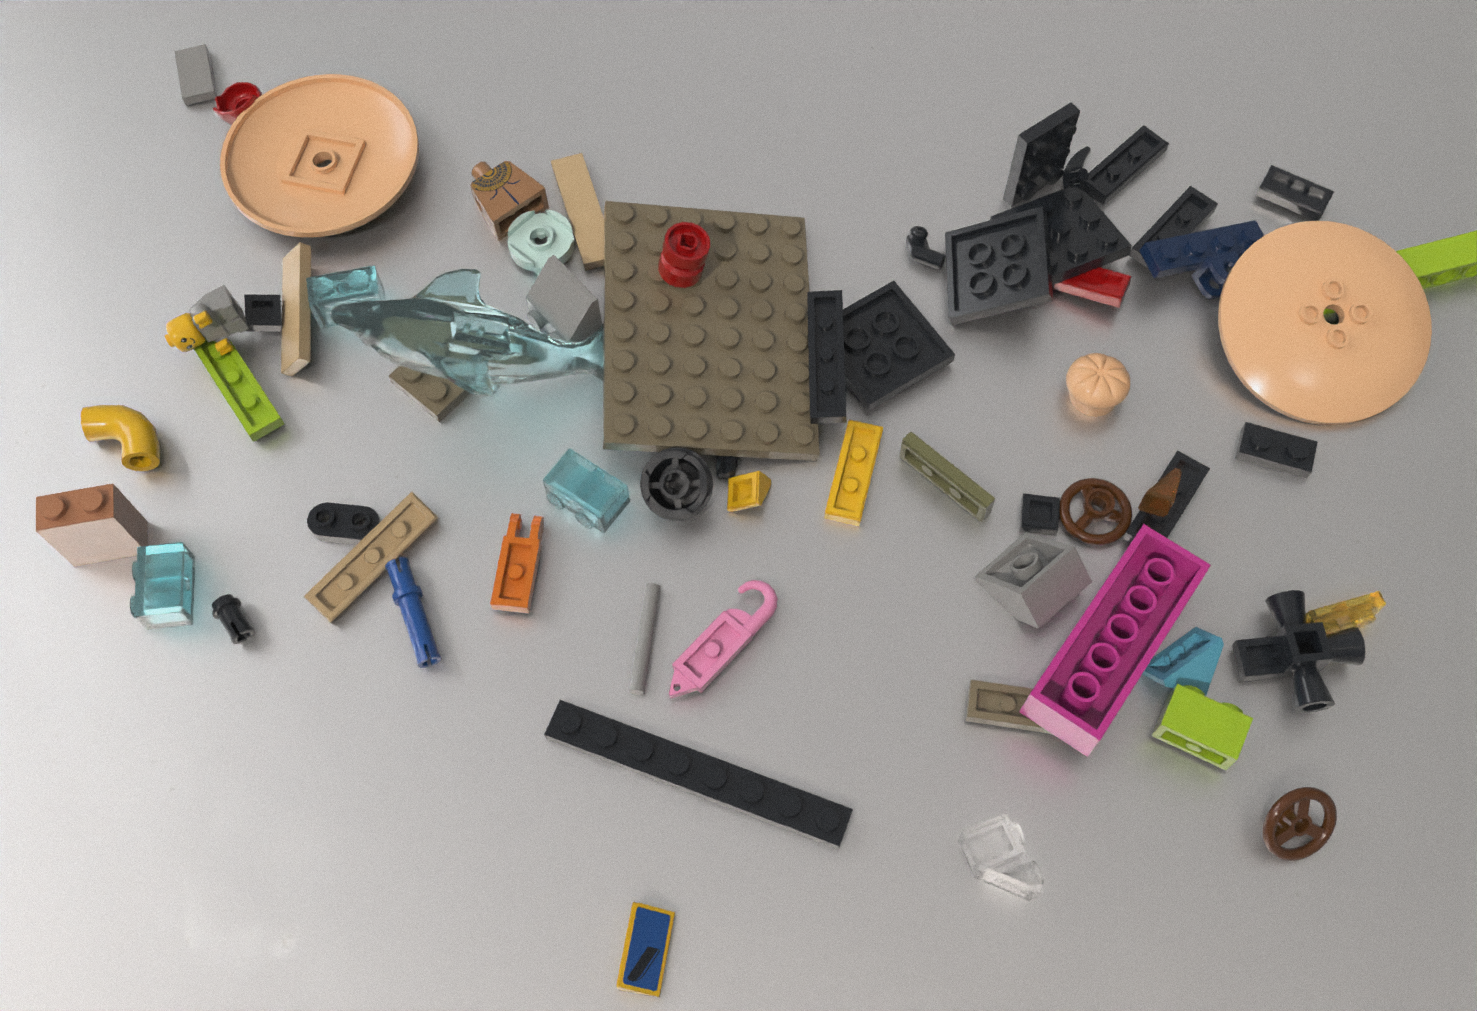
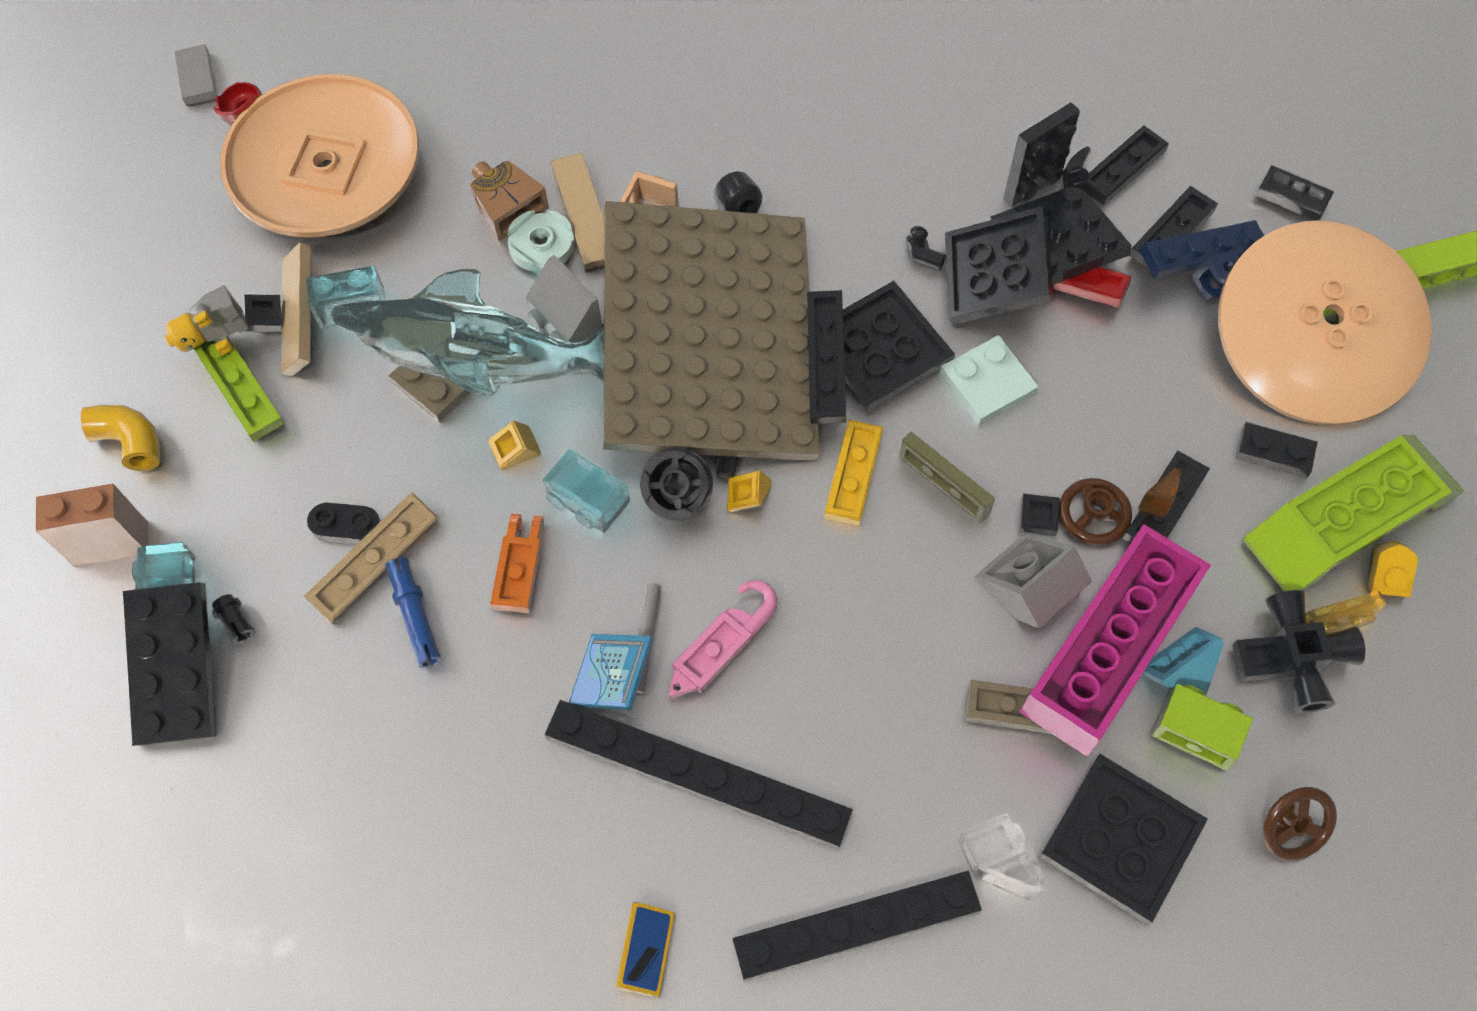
(169, 664): none -> black plate
(513, 445): none -> yellow slope
(611, 671): none -> piece
(652, 189): none -> light nougat bracket
(684, 254): red wheel -> none
(738, 193): none -> black head
(856, 925): none -> black plate
(988, 380): none -> light aqua plate
(1097, 384): light nougat piece -> none
(1124, 839): none -> black plate
(1350, 512): none -> lime slope
(1393, 569): none -> yellow plate

